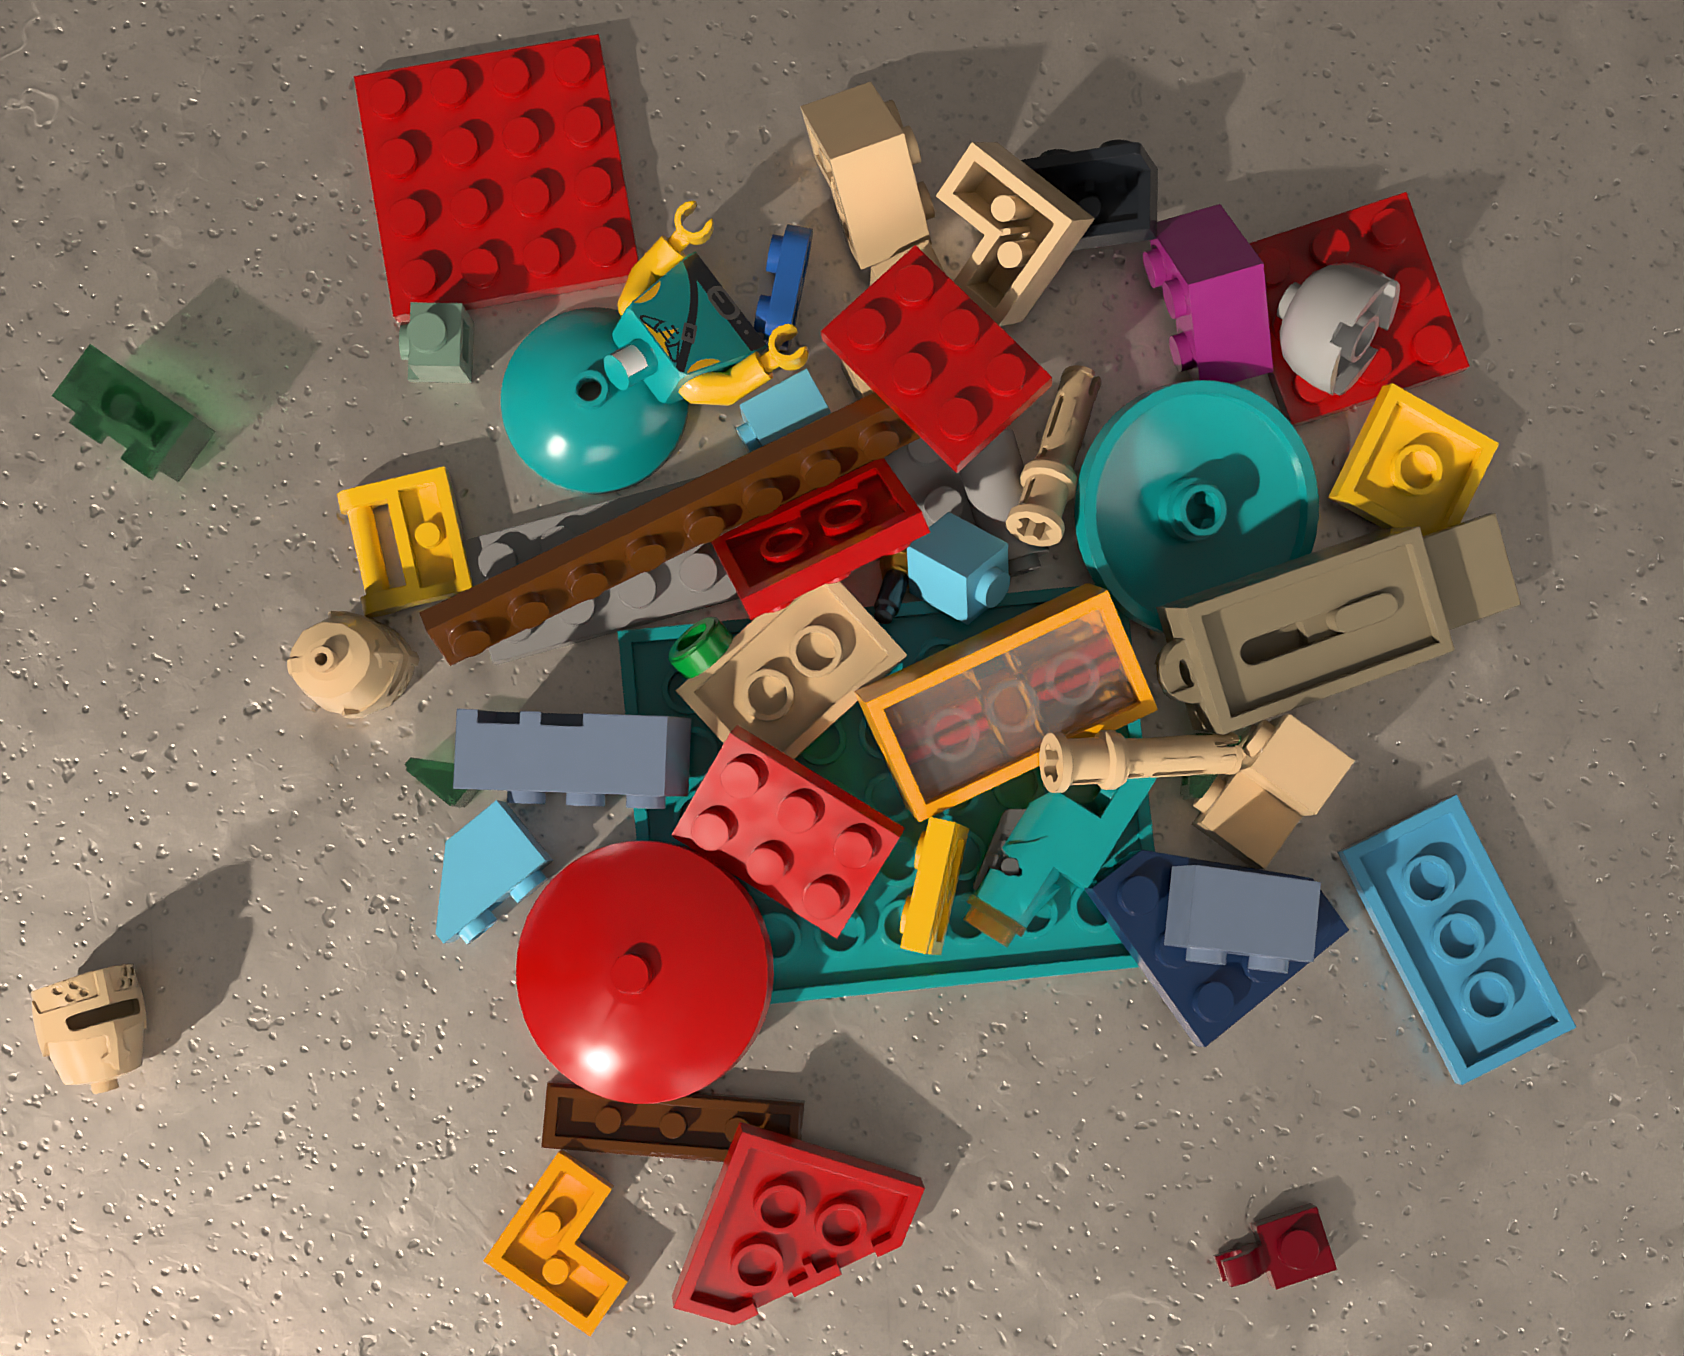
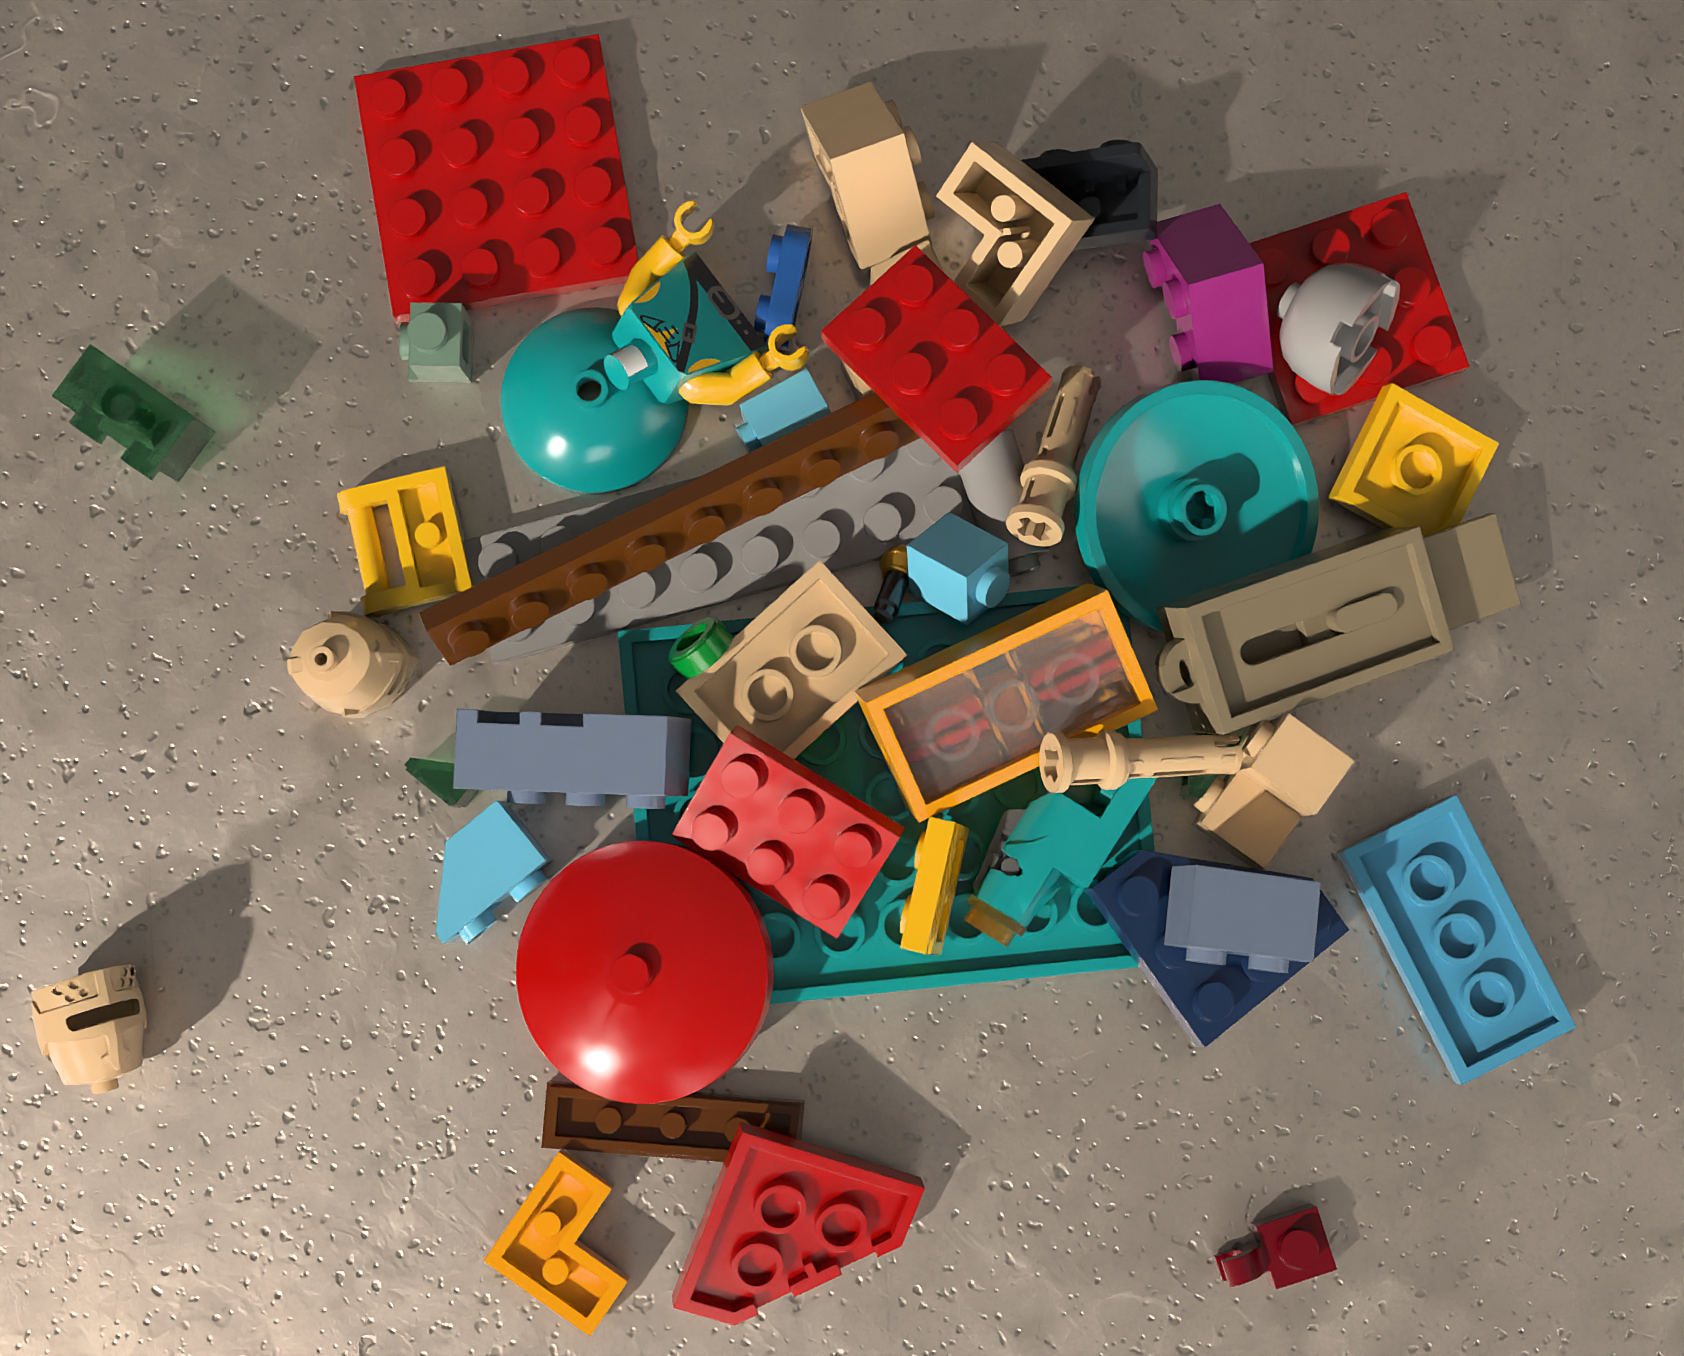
(819, 538): red plate -> none

